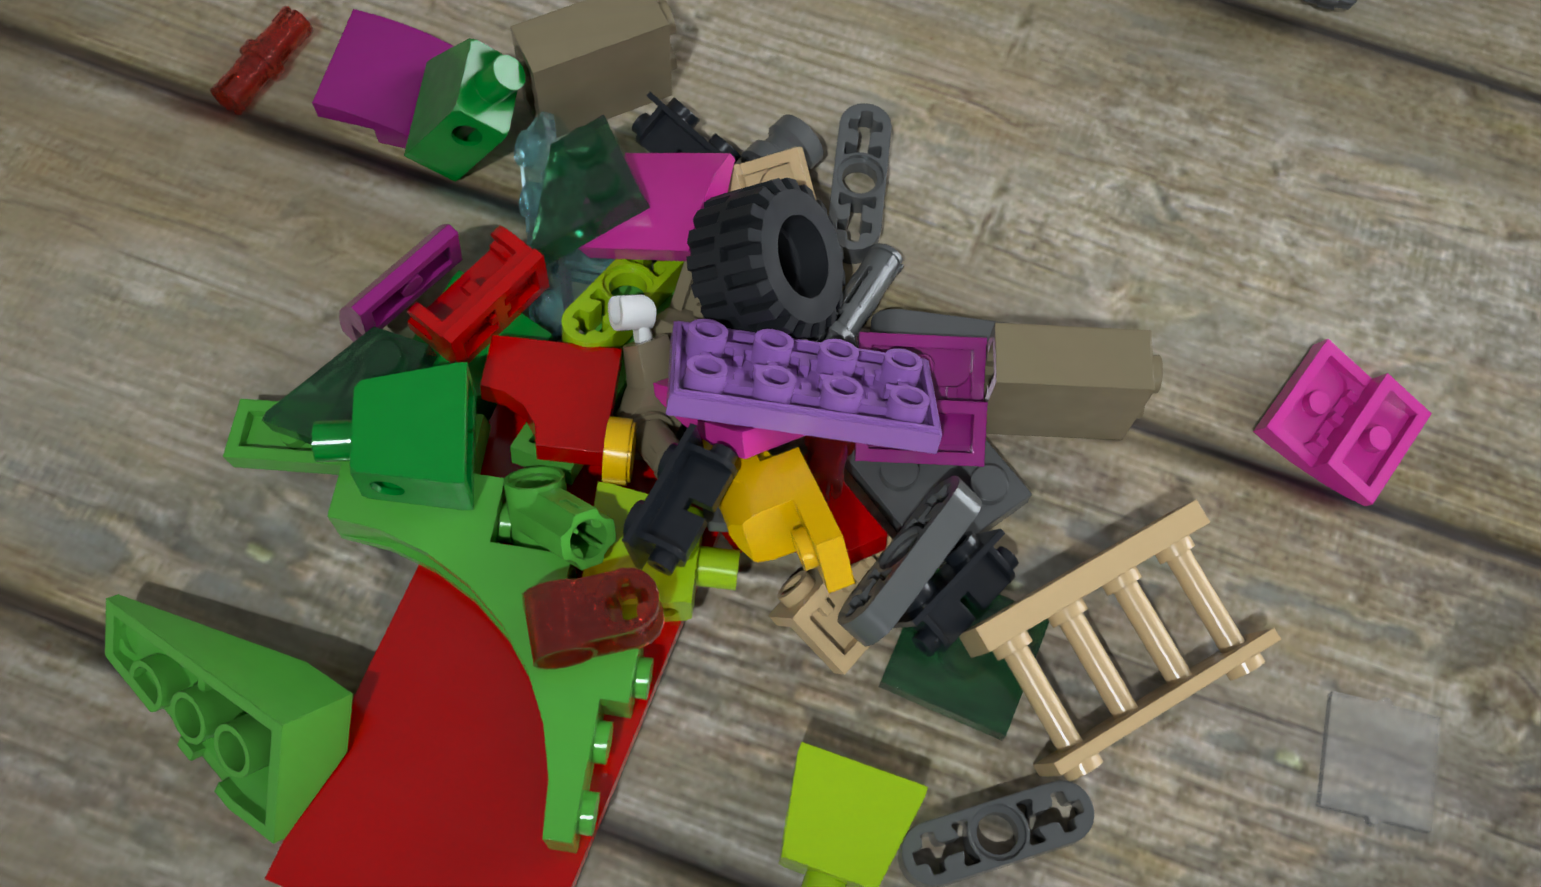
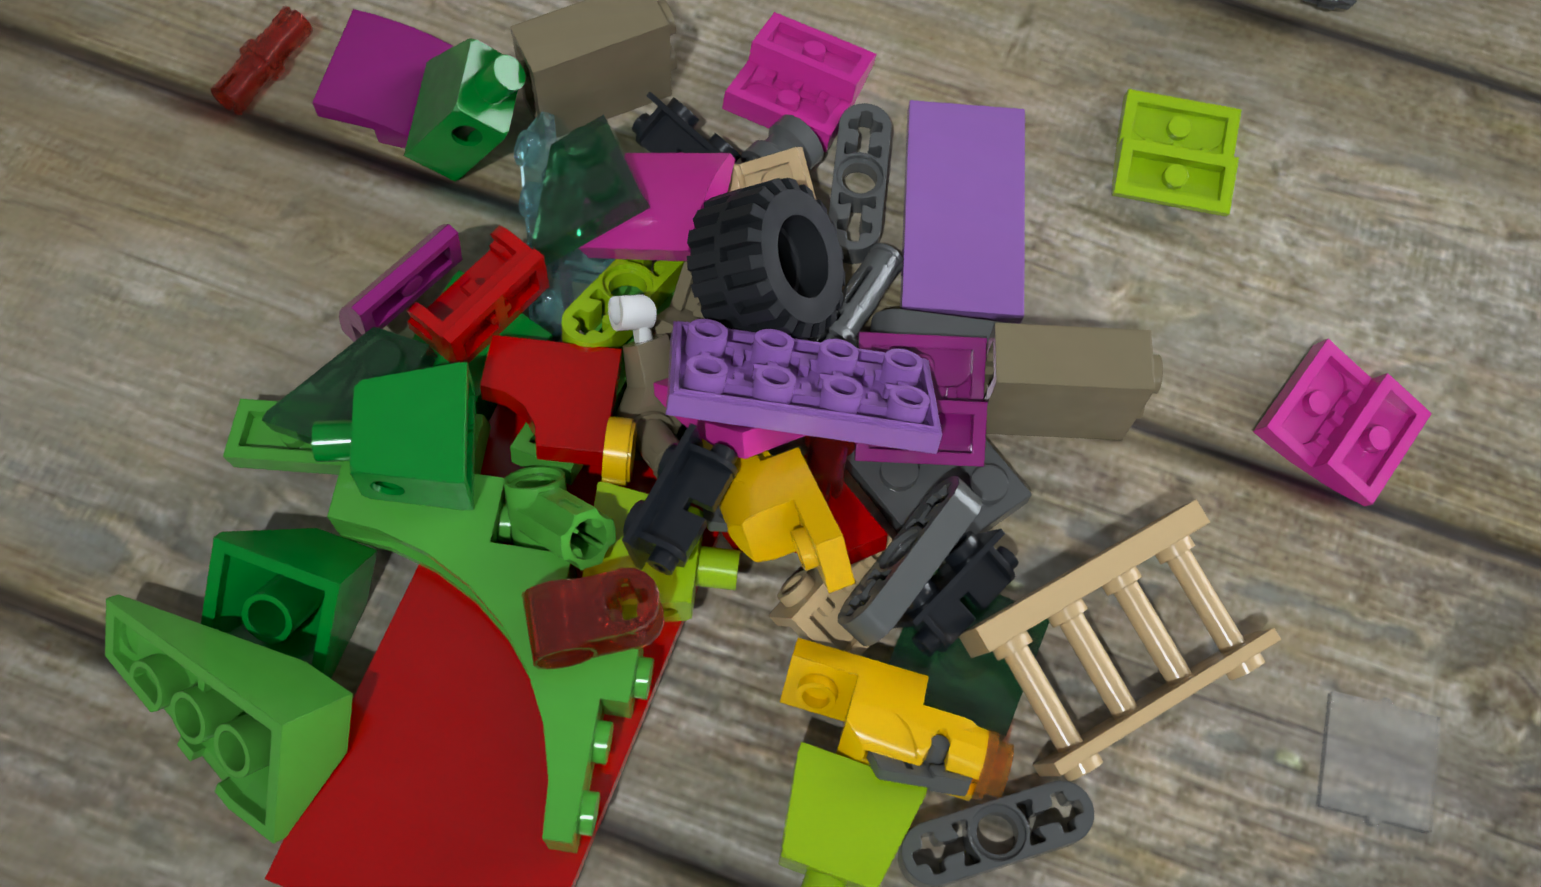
(289, 591): none -> green slope
(800, 75): none -> dark pink slope
(892, 727): none -> yellow plate
(964, 211): none -> medium lavender tile
(1176, 152): none -> lime slope

